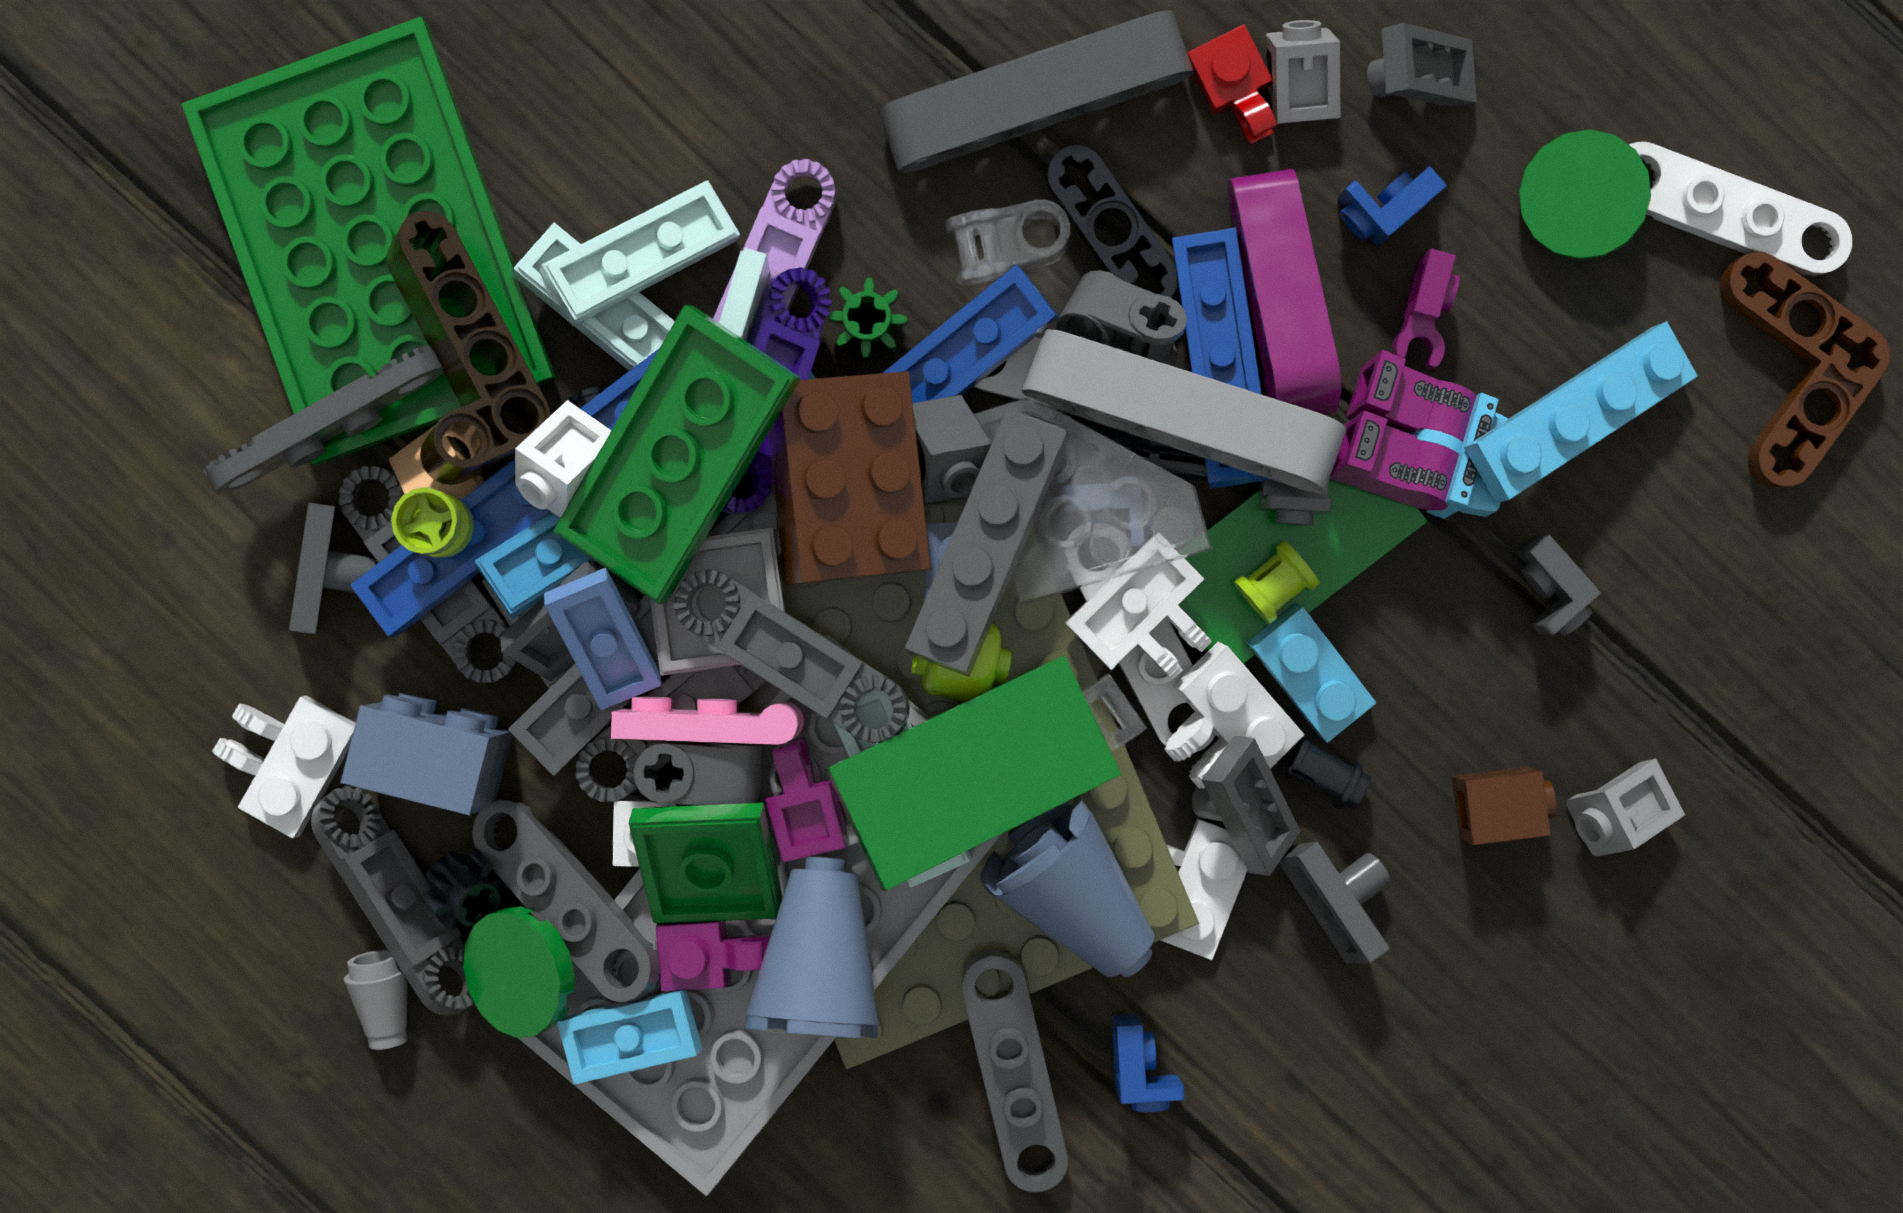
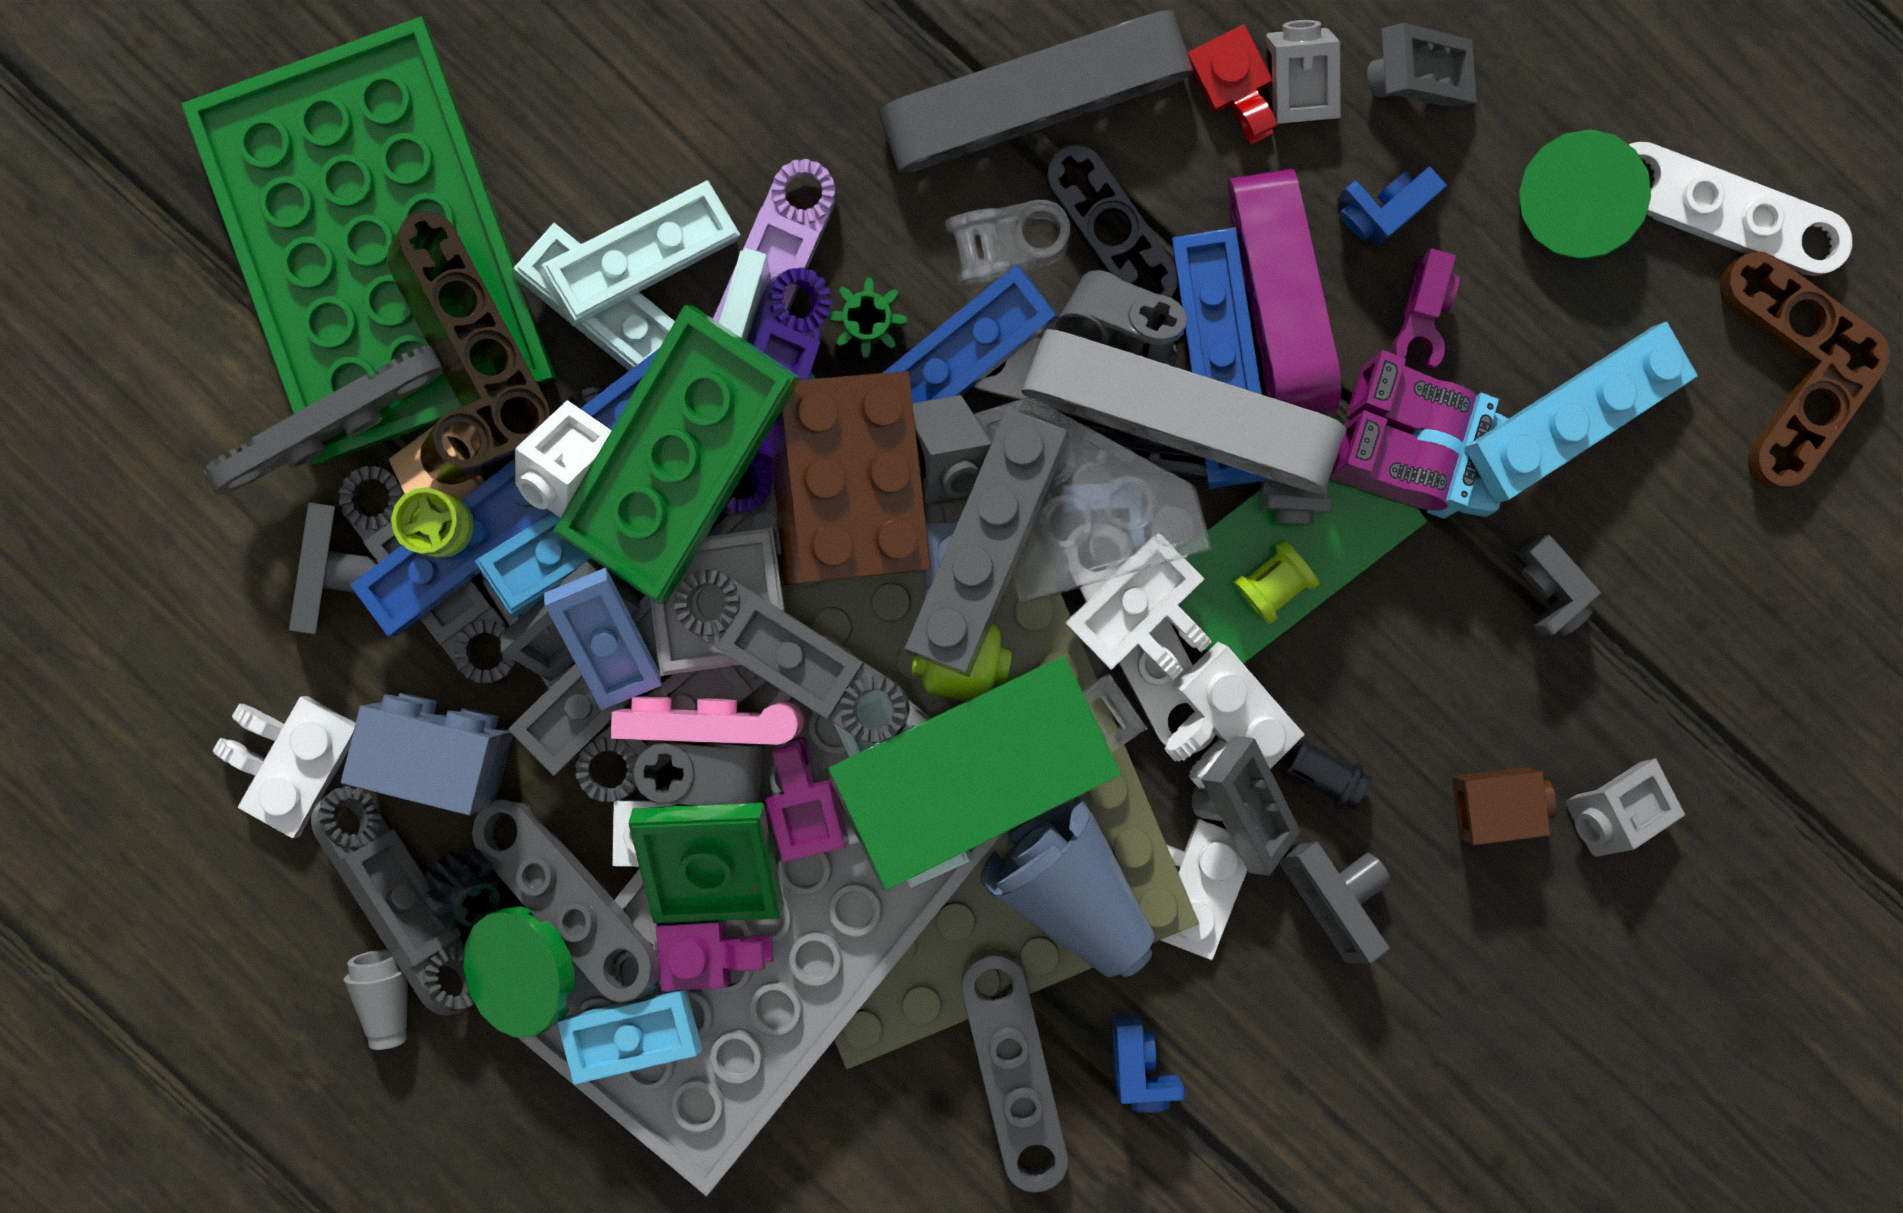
(817, 959): sand blue cone -> none
(1311, 672): medium azure plate -> none

